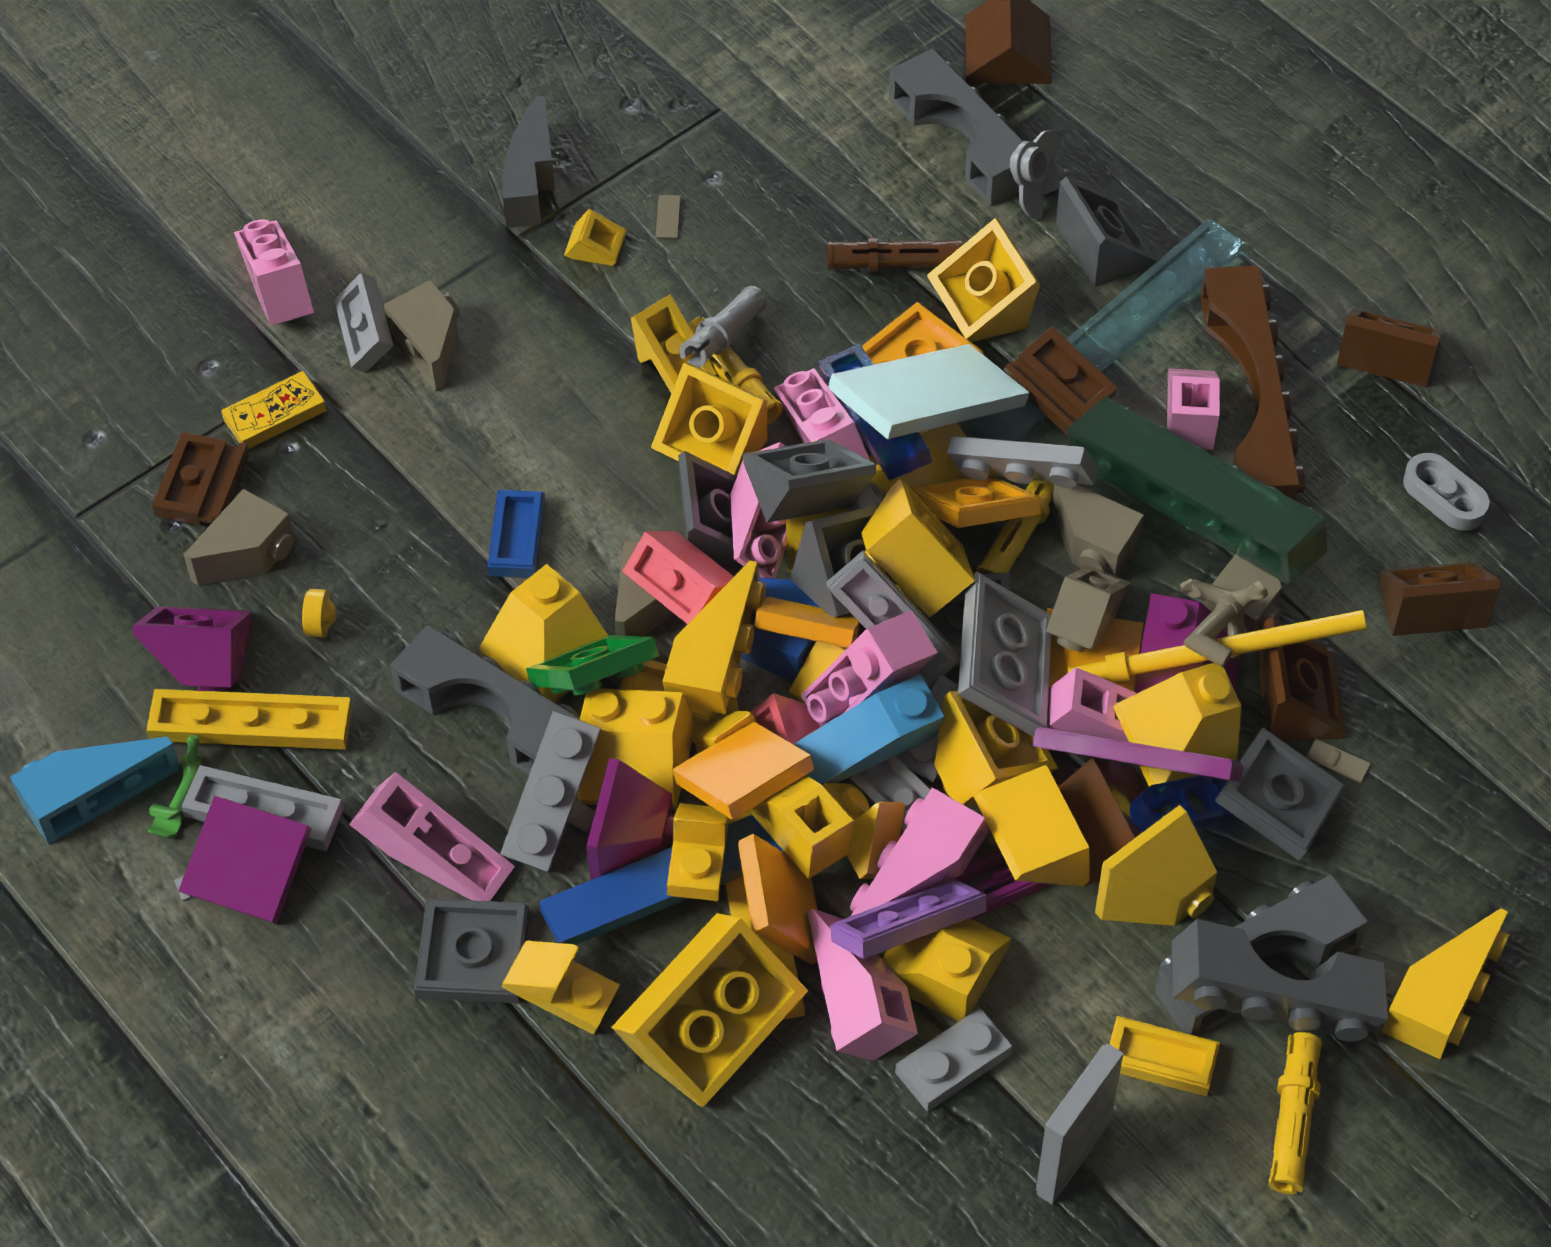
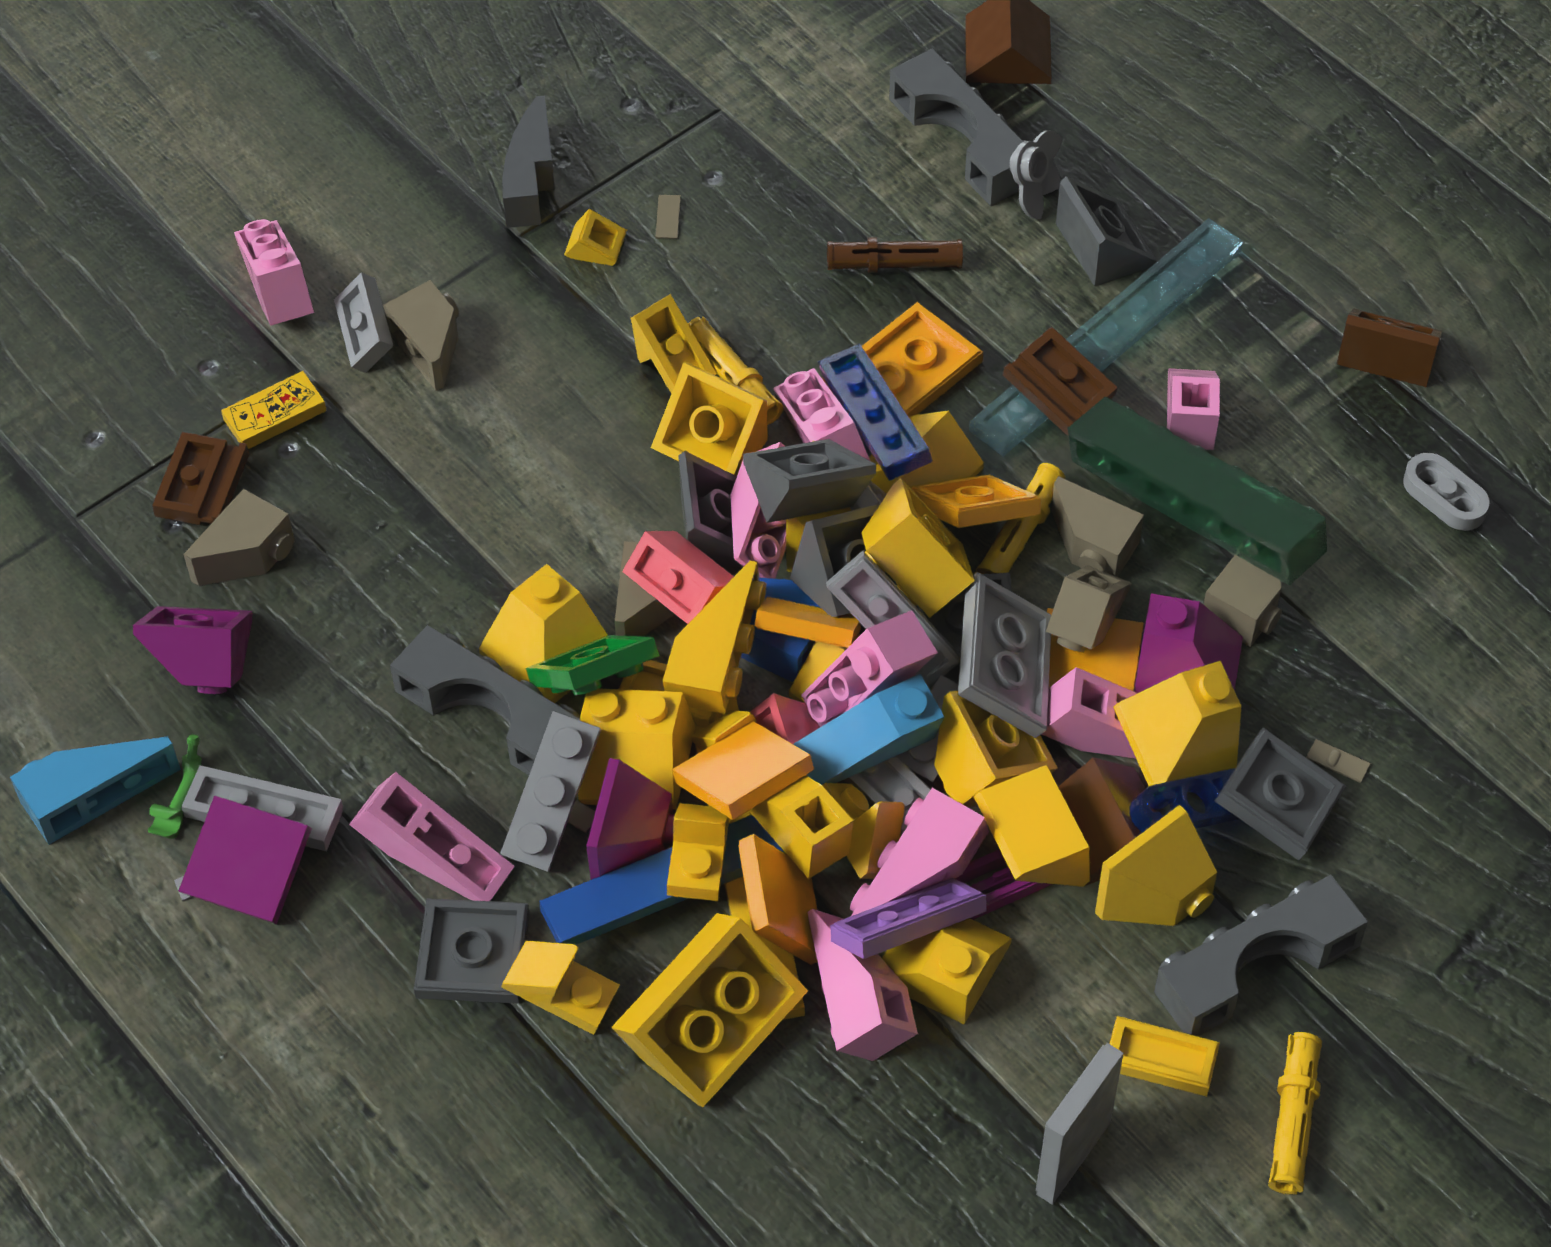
(251, 718): yellow plate -> none
(318, 613): yellow tile -> none
(516, 533): blue tile -> none
(716, 332): light grey pin -> none
(928, 390): light aqua tile -> none
(953, 1059): light grey plate -> none
(987, 285): yellow slope -> none
(1023, 461): light grey plate -> none
(1120, 667): yellow bar -> none
(1138, 754): magenta tile -> none
(1222, 971): dark grey arch -> none
(1228, 610): dark tan piece -> none
(1237, 317): reddish brown arch -> none
(1300, 691): reddish brown slope -> none
(1438, 598): reddish brown slope -> none
(1439, 986): yellow slope -> none

